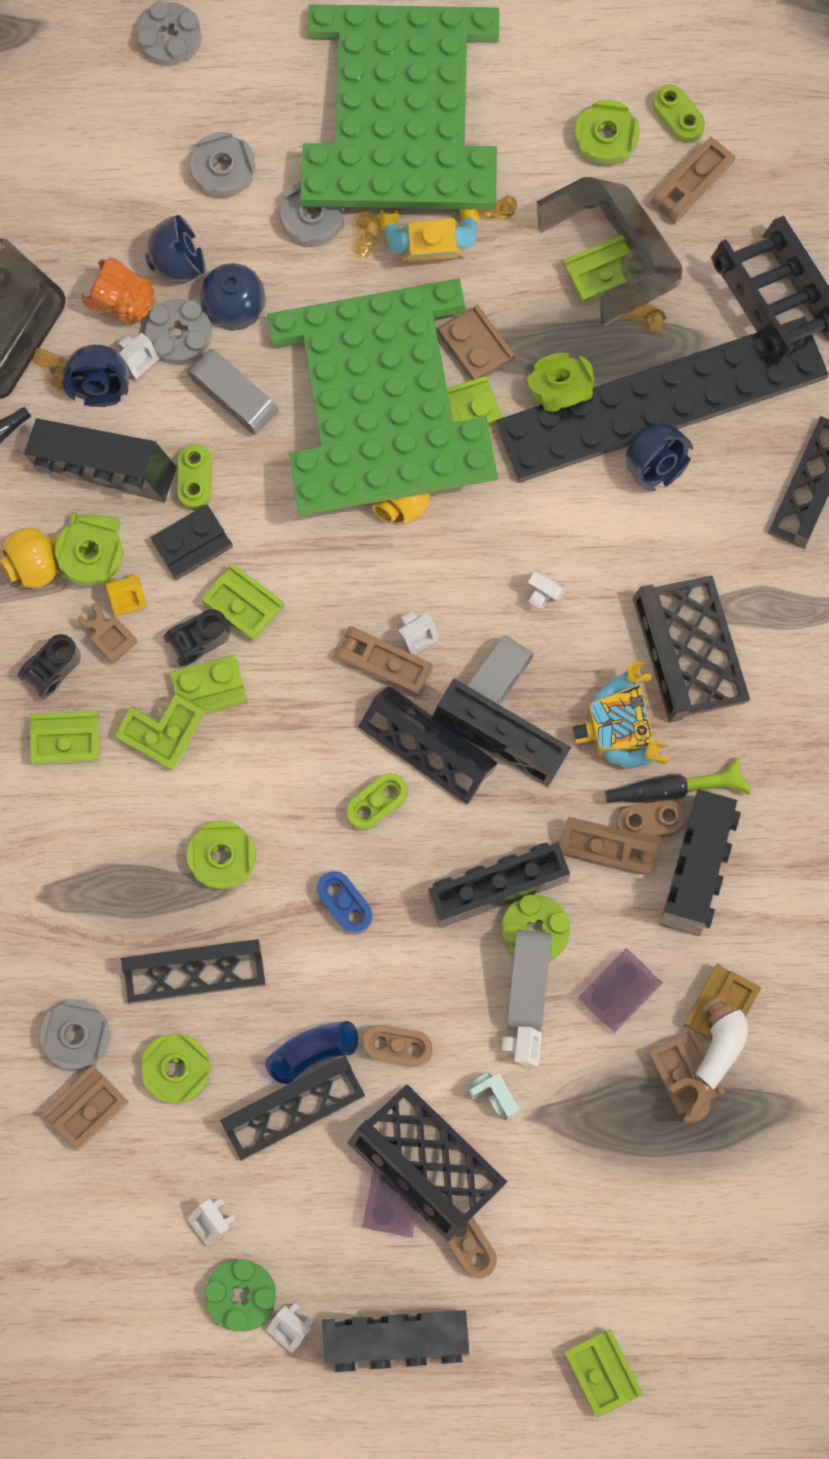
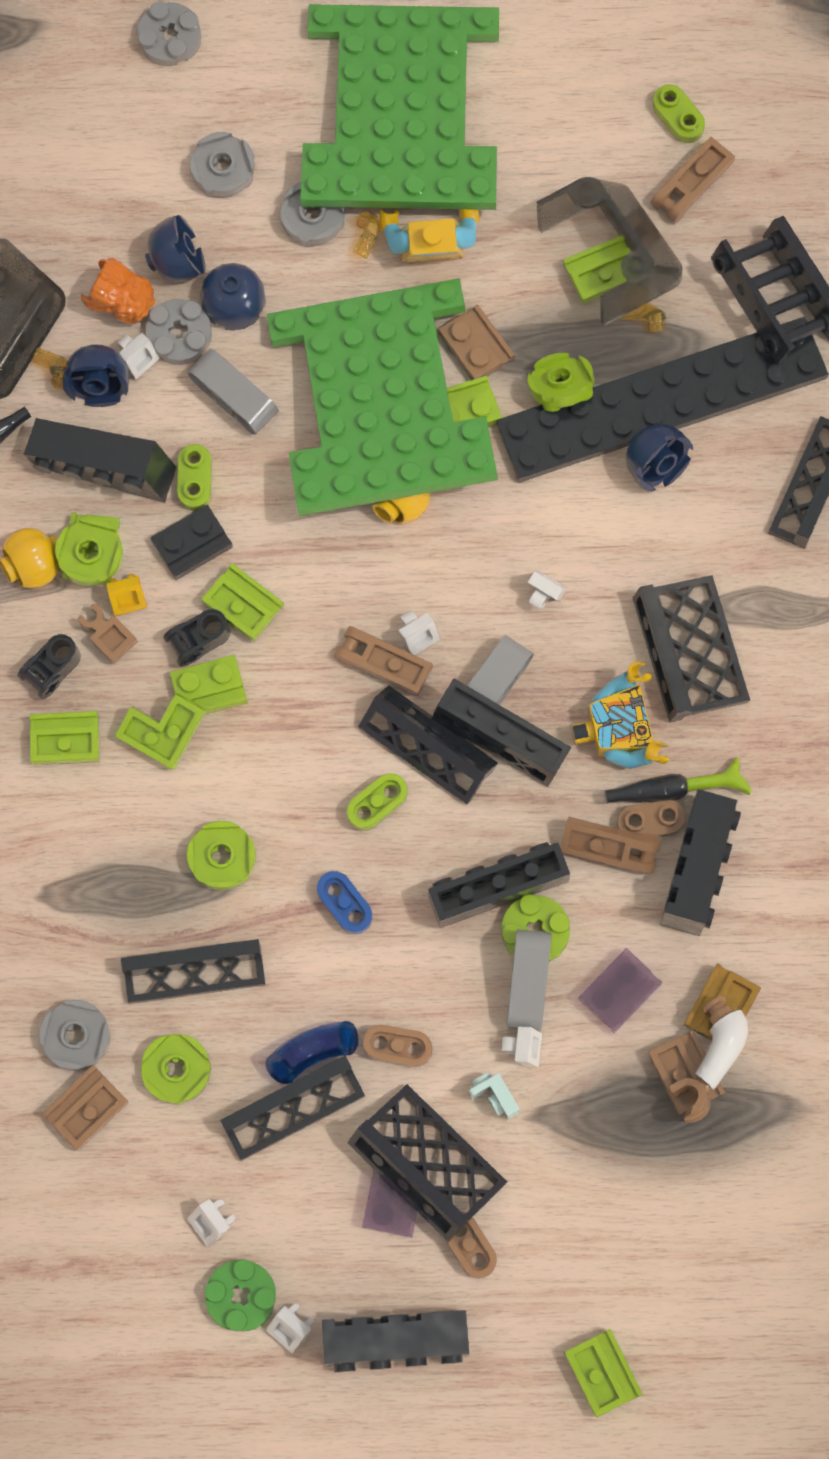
(504, 208): clear yellow arm -> none
(607, 150): lime plate -> none

